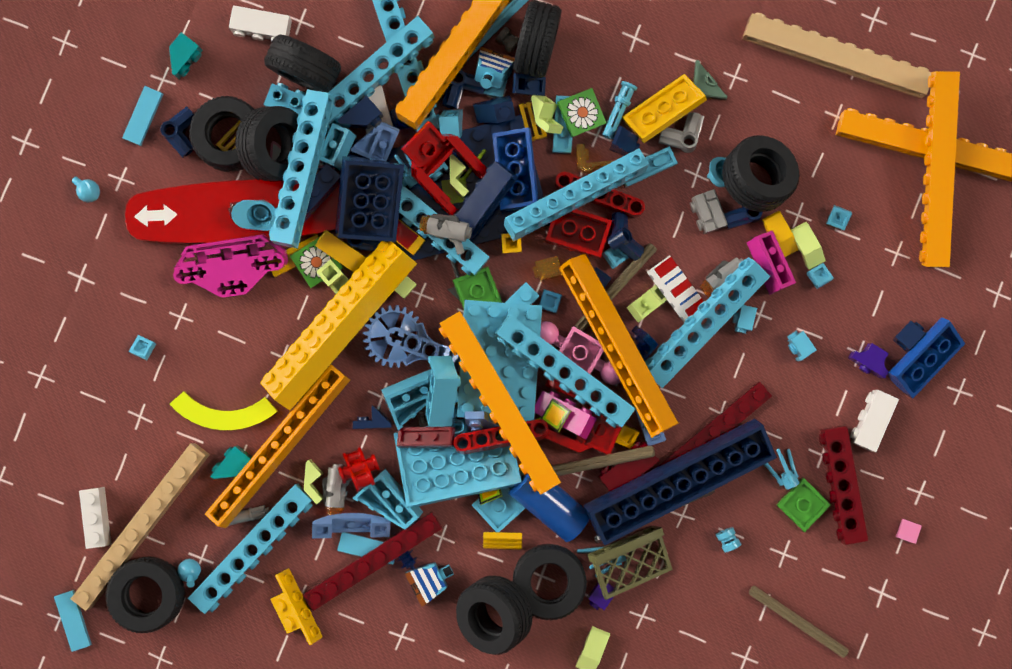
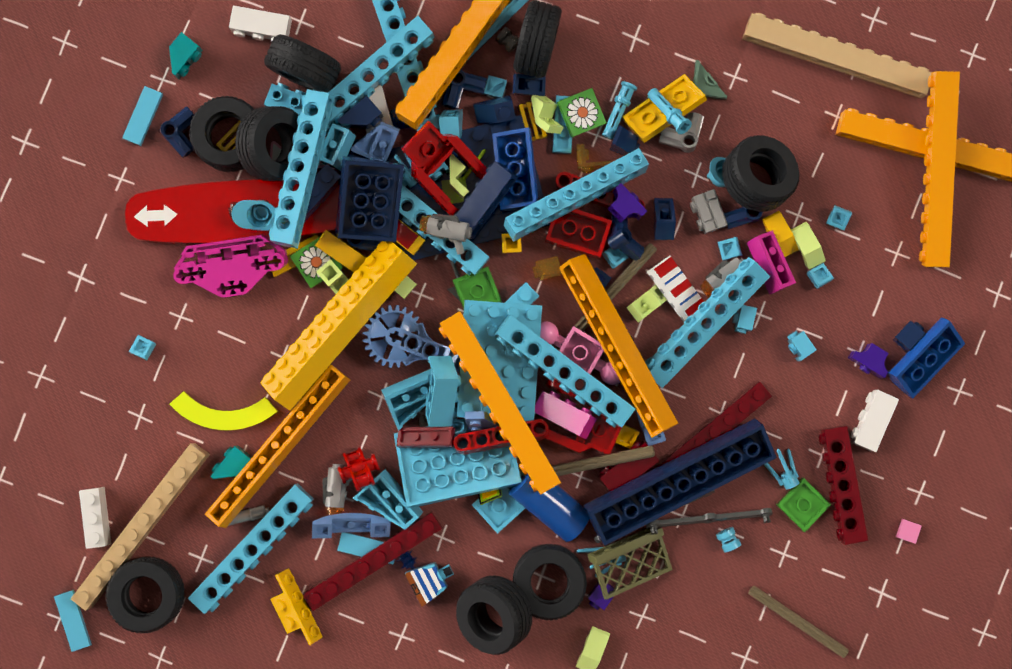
(86, 190): medium azure piece -> none
(189, 571): medium azure piece -> none
(312, 473): yellowish green slope -> none
(378, 421): dark blue slope -> none
(493, 68): torso -> none
(502, 540): yellow tile -> none
(550, 301): dark azure tile -> none
(555, 415): piece -> none
(626, 204): none -> dark purple brick
(646, 343): clear blue bracket -> none
(657, 162): medium azure tile -> none
(664, 219): none -> dark blue slope
(673, 115): none -> medium azure pin
(729, 248): none -> medium azure tile
(764, 513): none -> dark grey piece

